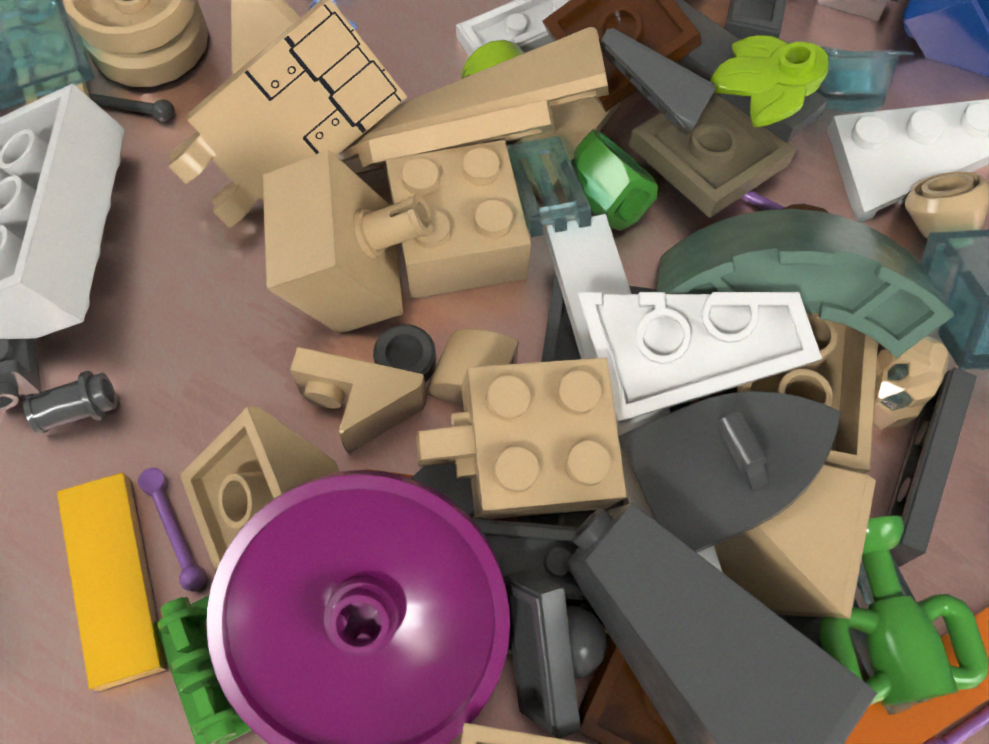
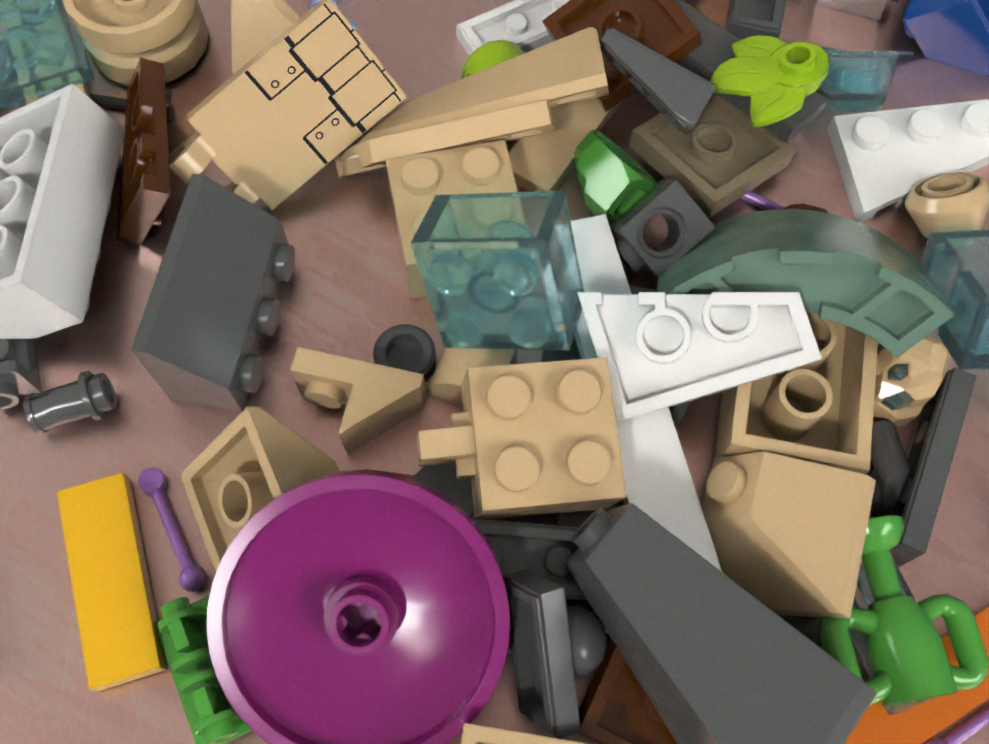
(145, 153): none -> reddish brown wing
(214, 298): none -> dark grey slope
(336, 242): tan brick -> none
(501, 270): none -> clear light blue brick
(553, 212): clear light blue tile -> none
(685, 228): none -> dark grey brick
(729, 462): dark grey shield -> none
(889, 467): none -> dark grey arm

